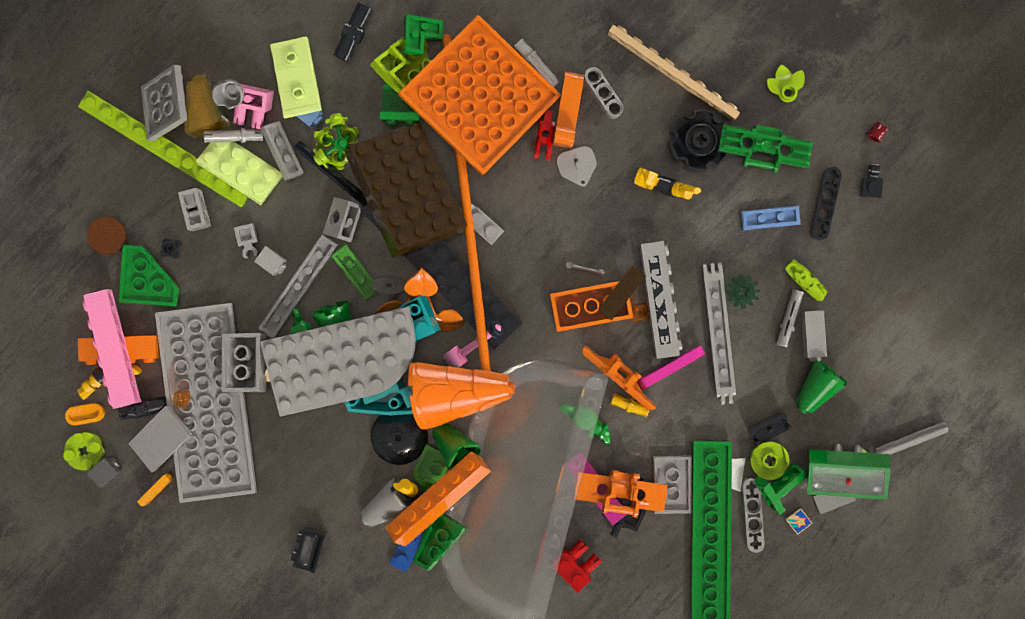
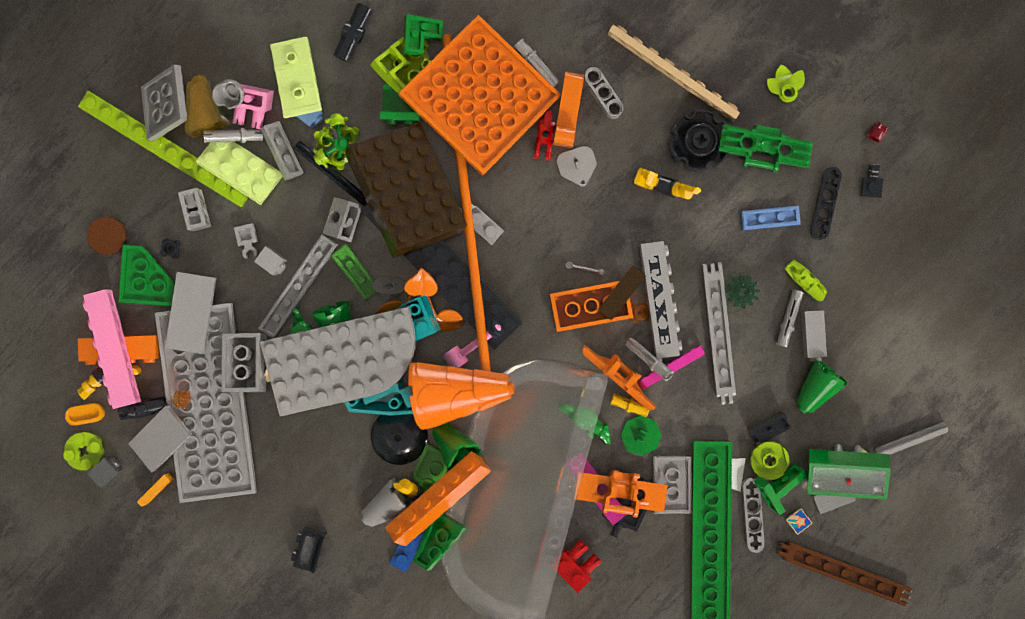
(190, 313): none -> light grey tile
(641, 435): none -> green piece
(655, 364): none -> light grey axle
(845, 573): none -> reddish brown hinge

